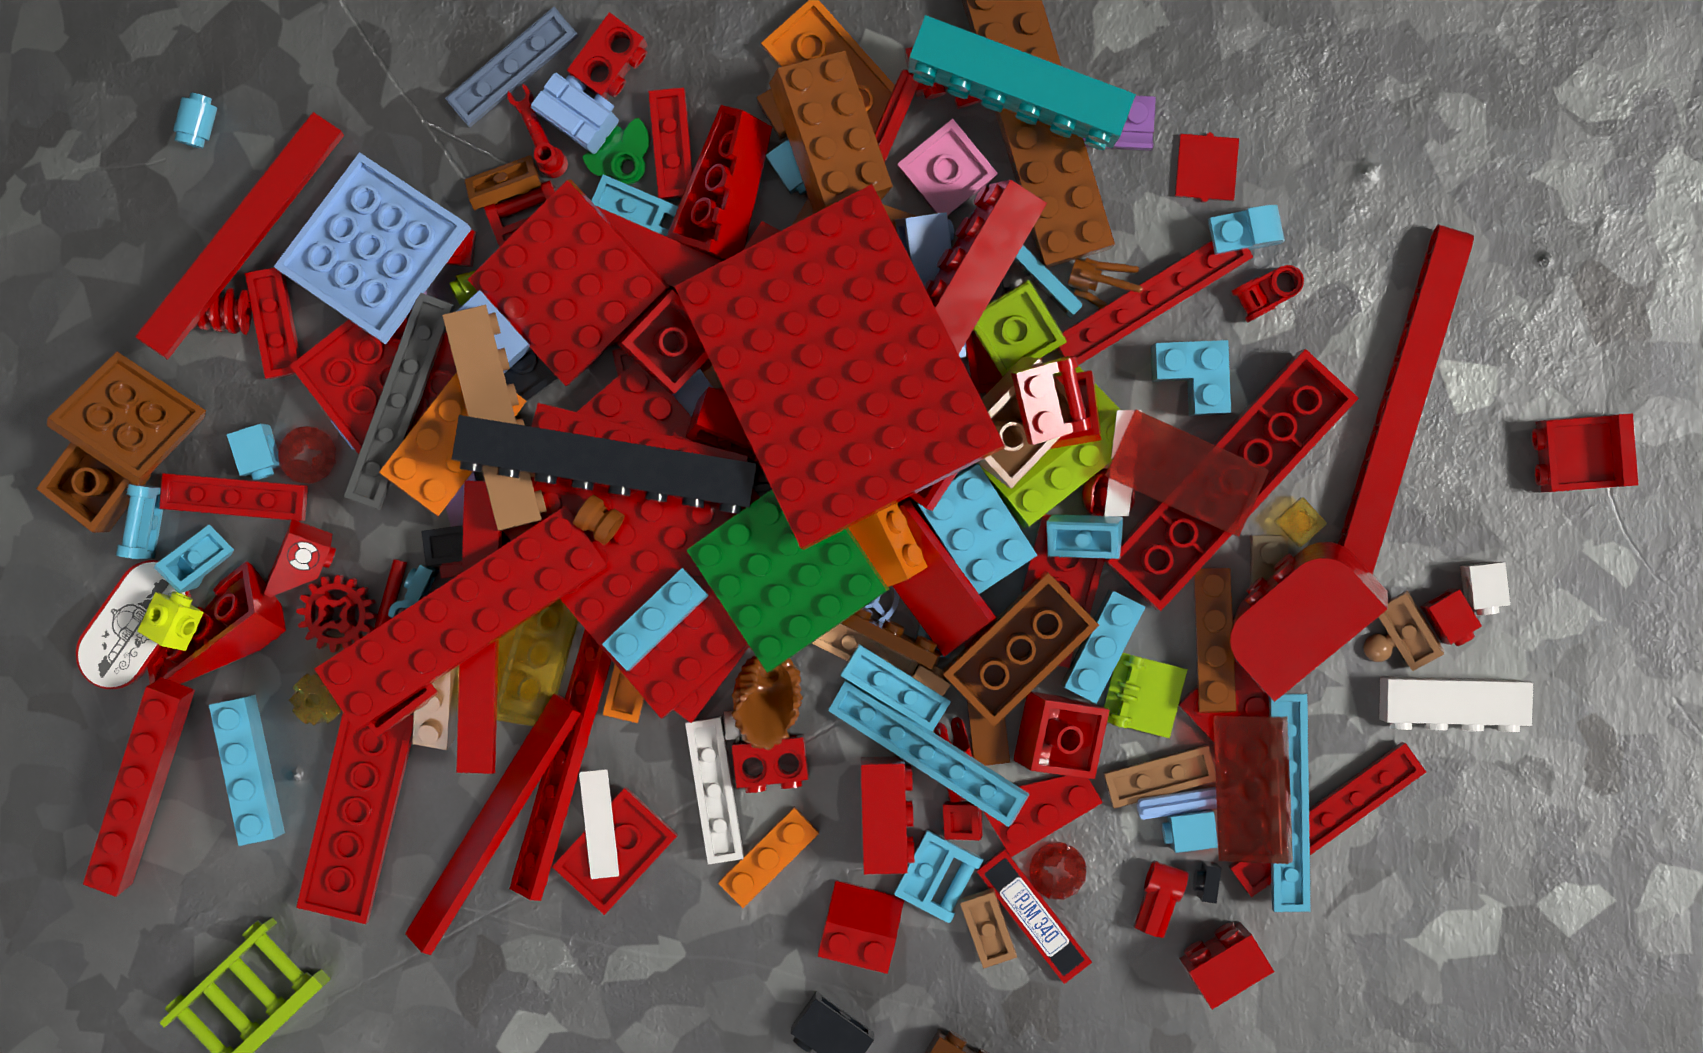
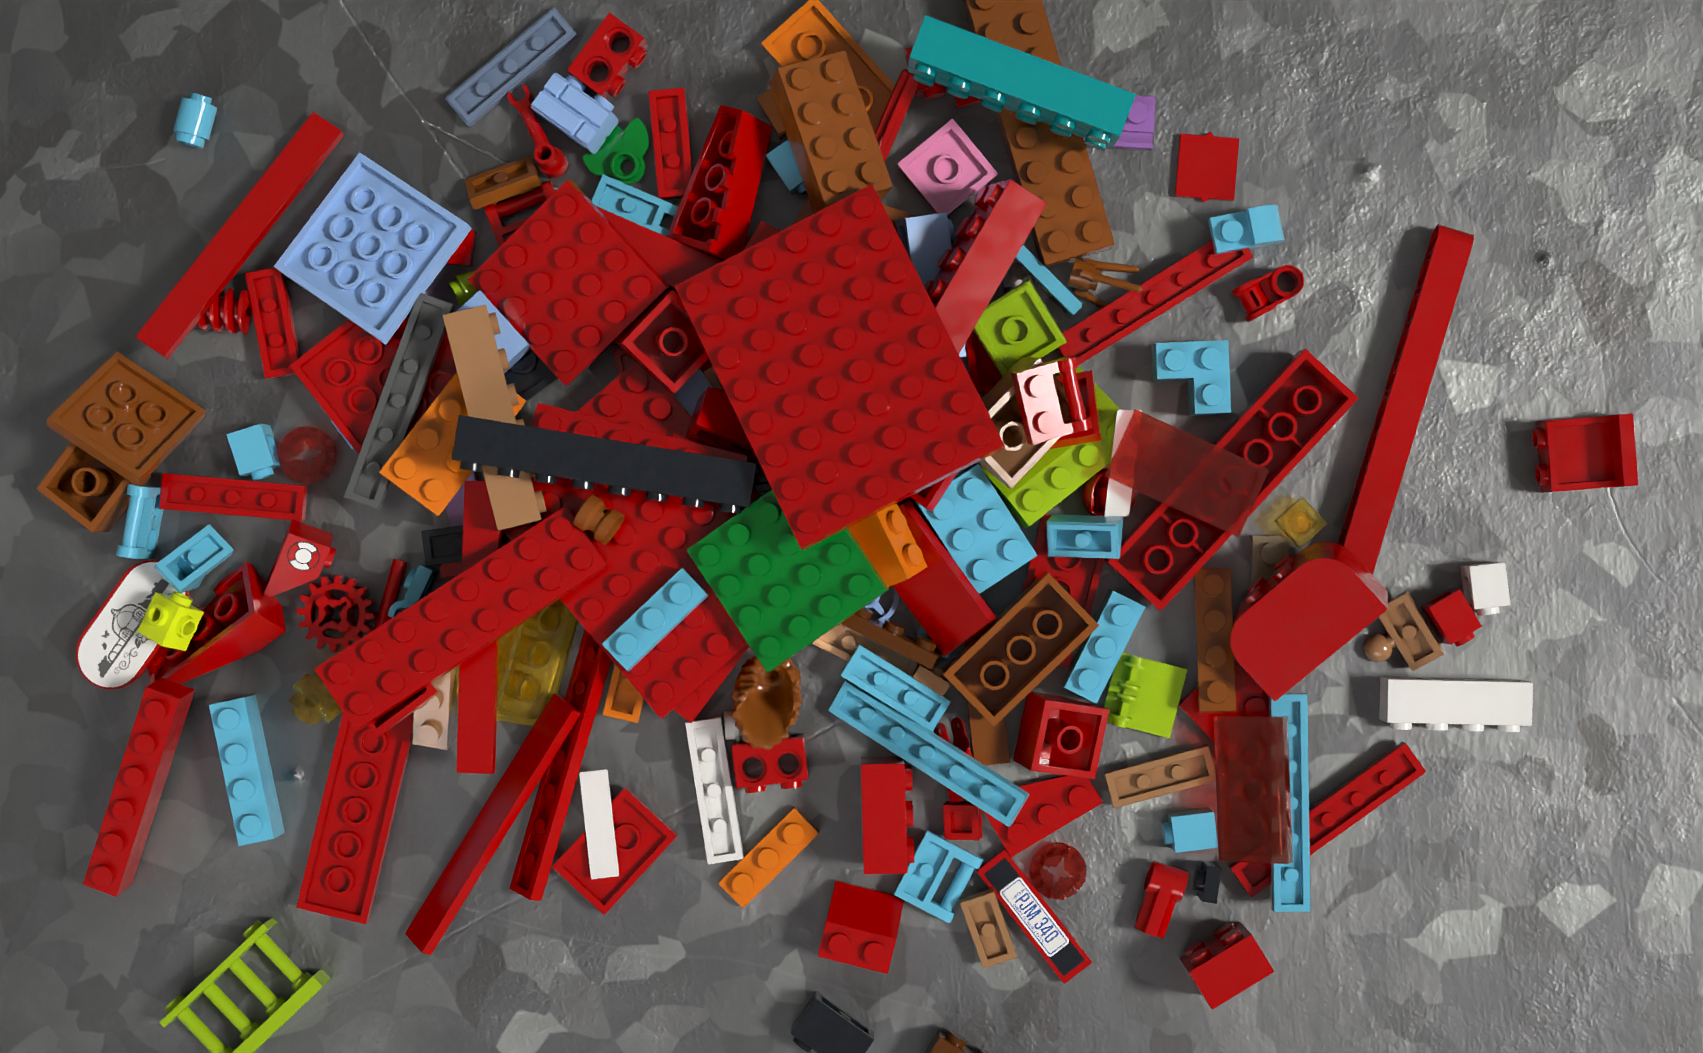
(1177, 803): light blue axle -> none

